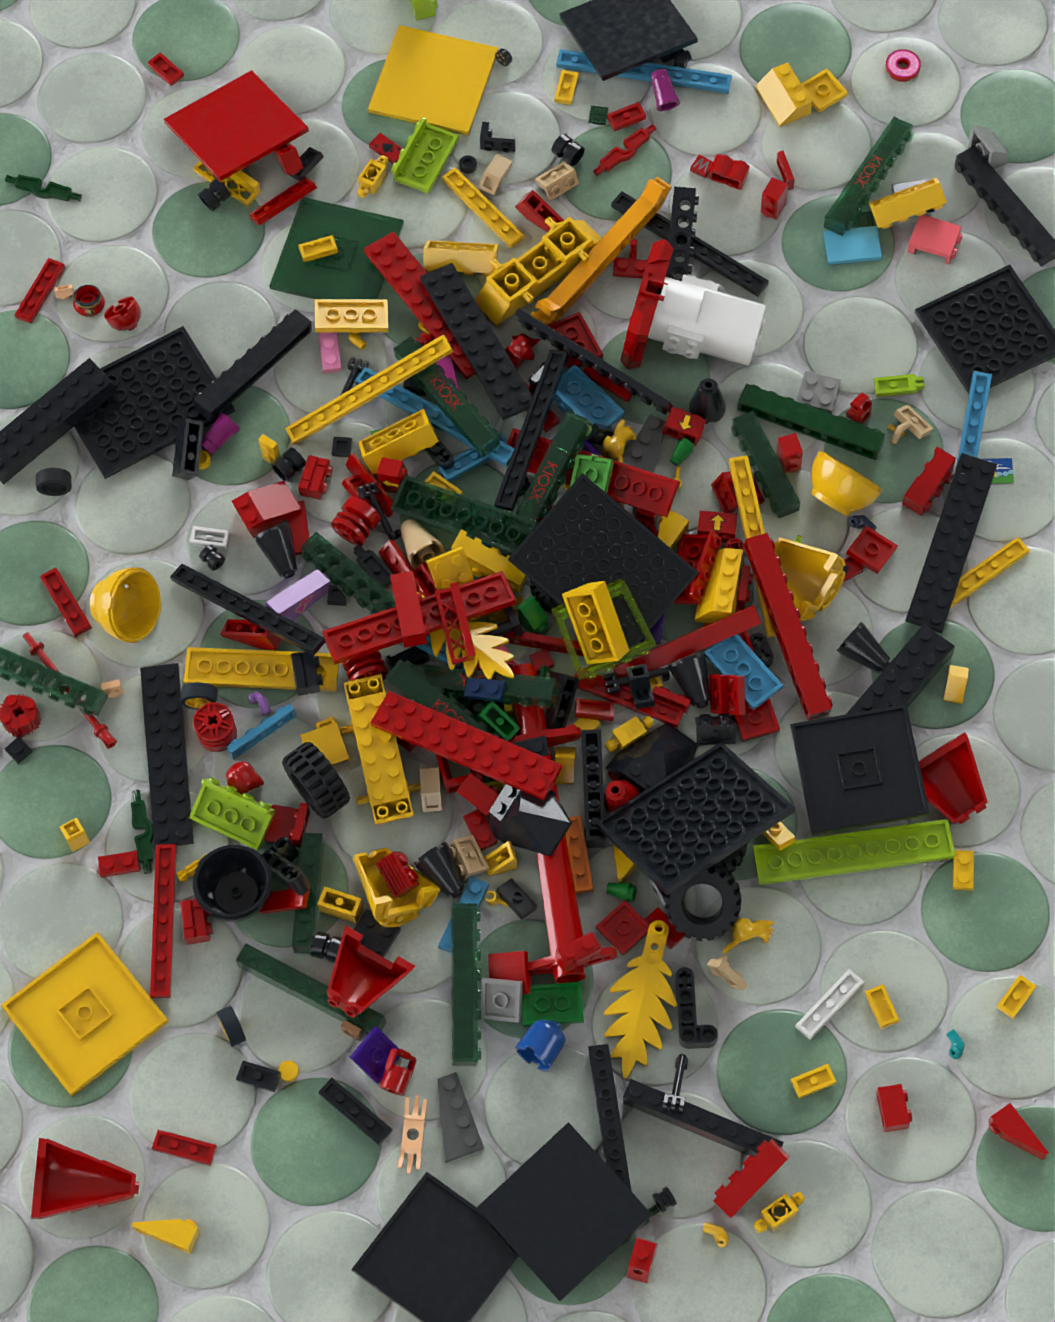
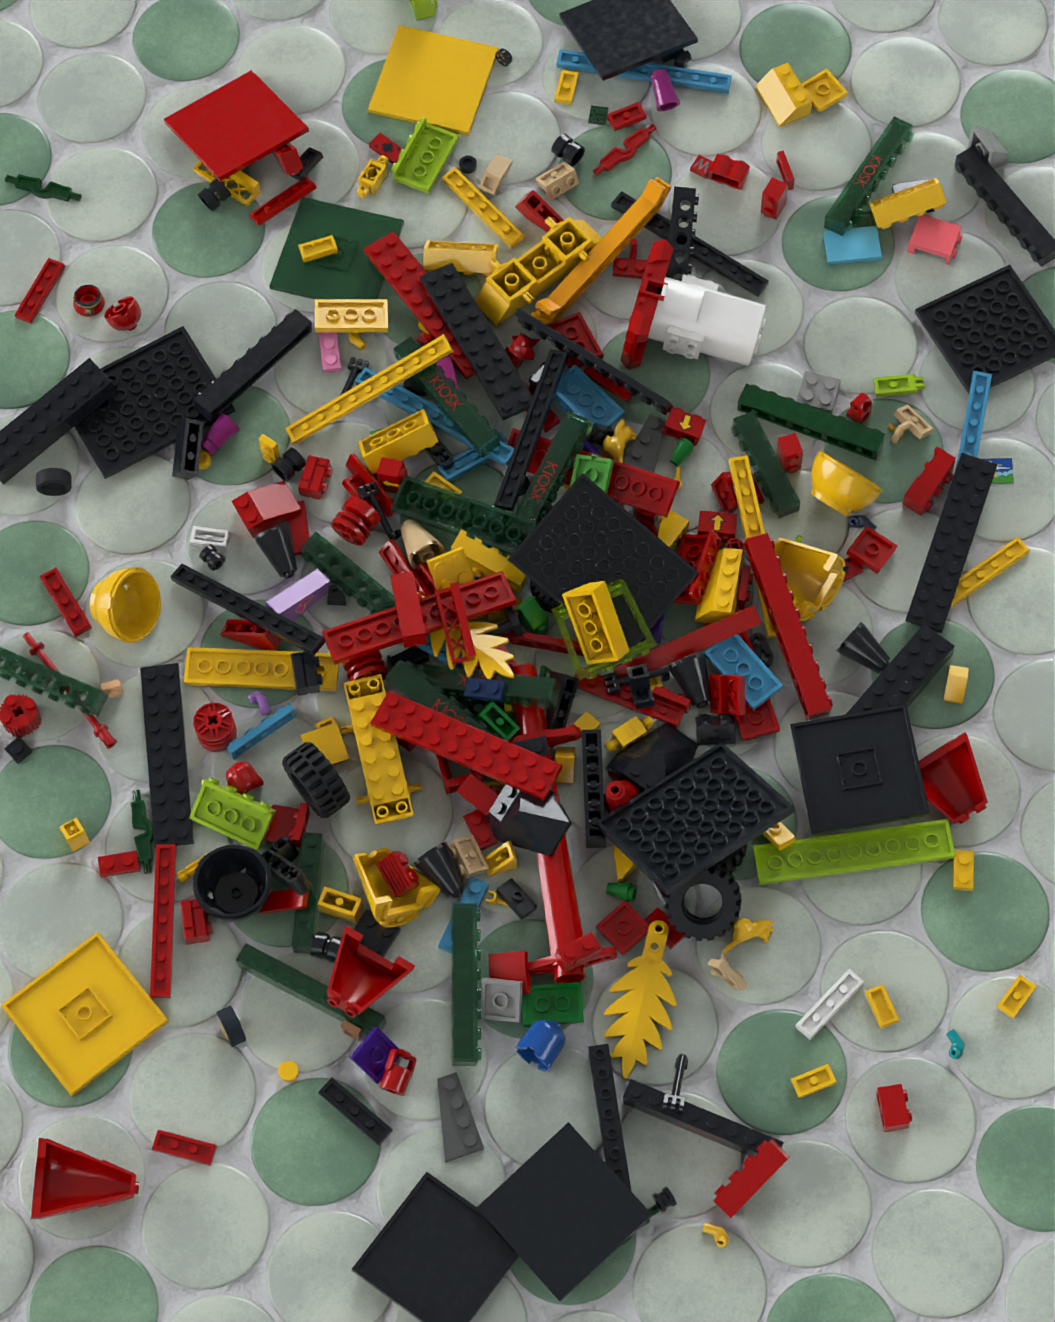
(64, 292): light nougat plate -> none
(165, 69): red plate -> none
(172, 1232): yellow slope -> none
(198, 694): black wheel -> none
(258, 1076): black plate -> none
(341, 446): black plate -> none
(373, 565): black hinge -> none
(412, 1122): light nougat piece -> none
(431, 789): tan slope -> none
(489, 143): black bracket -> none
(541, 658): red tile -> none
(579, 856): orange plate -> none
(594, 709): red tile -> none
(642, 1260): red torso -> none
(689, 1007): black beam -> none
(708, 401): black cone -> none
(784, 1201): yellow piece -> none
(903, 56): tile -> none
(1013, 1129): red slope -> none

